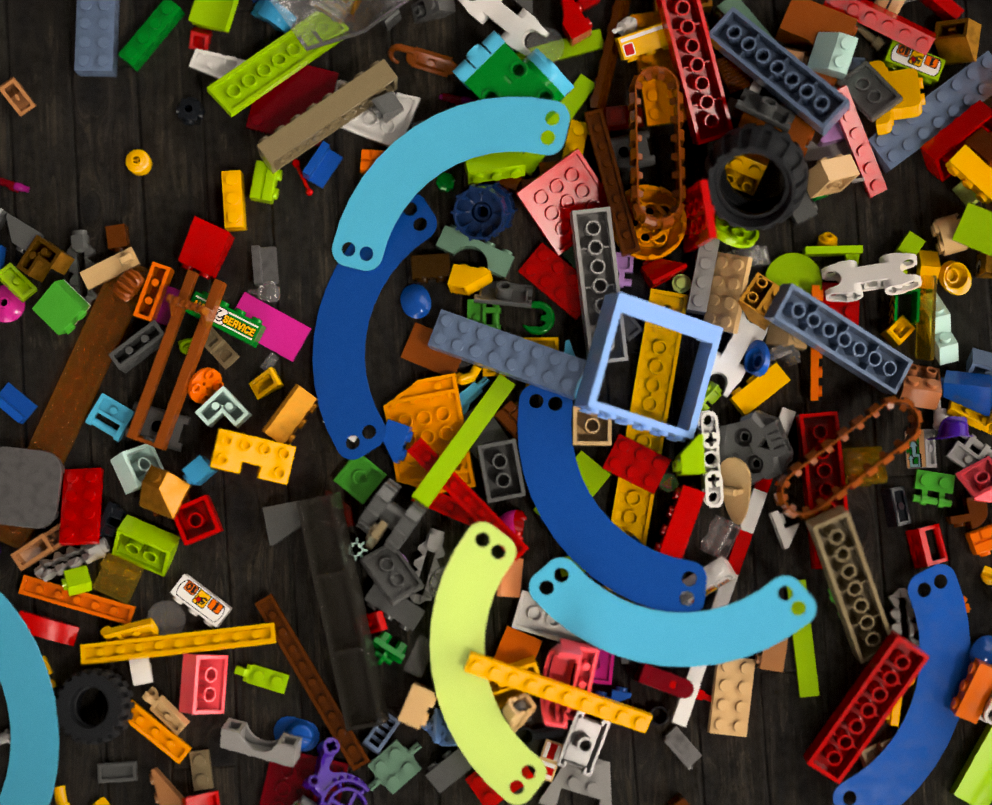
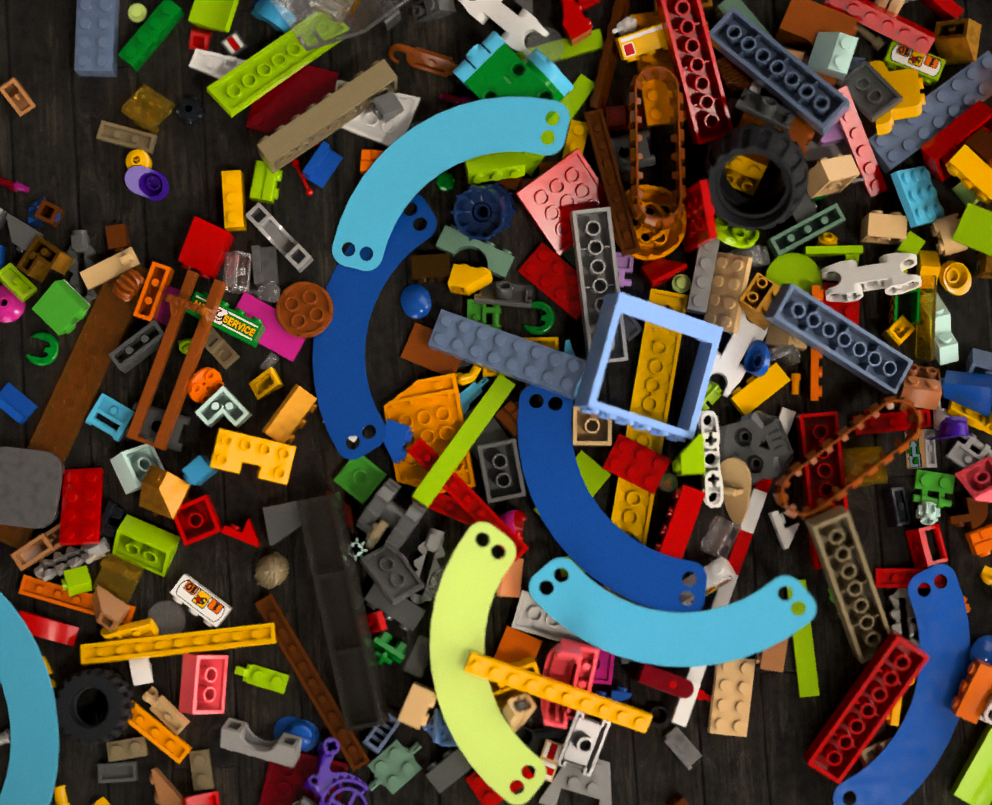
(32, 220): none -> dark blue sticker
(49, 213): none -> reddish brown brick
(52, 351): none -> green head
(108, 609): none -> medium nougat slope
(126, 137): none -> dark tan plate
(127, 748): none -> dark tan plate
(137, 12): none -> yellowish green plate
(147, 108): none -> clear yellow plate
(147, 182): none -> dark purple piece
(234, 44): none -> tile
(237, 271): none -> clear brick
(248, 535): none -> red slope
(271, 570): none -> dark tan hair
(279, 237): none -> light grey arch
(304, 309): none -> dark orange tile
(796, 378): none -> light orange piece
(806, 230): none -> sand green brick
(883, 228): none -> tan brick
(892, 422): none -> red plate
(900, 578): none -> red plate
(917, 196): none -> medium azure plate
(928, 513): none -> light aqua gear

